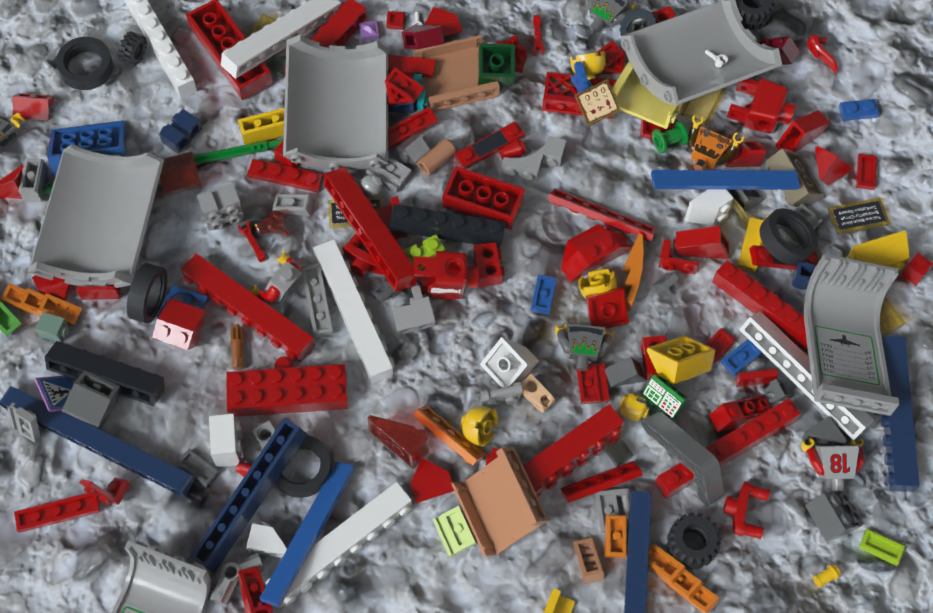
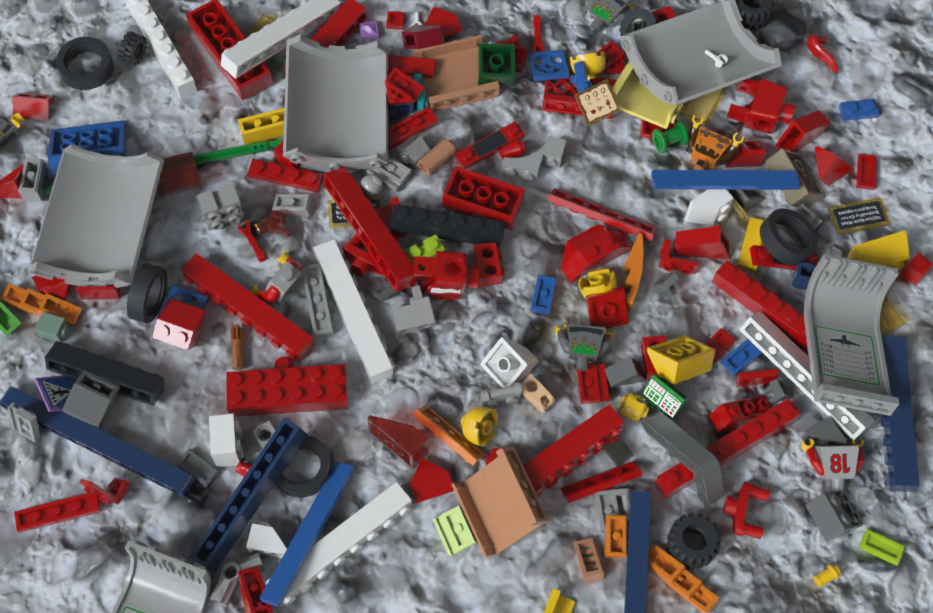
(180, 131): dark blue brick -> none
(549, 72): none -> blue piece
(787, 48): dark red slope -> none

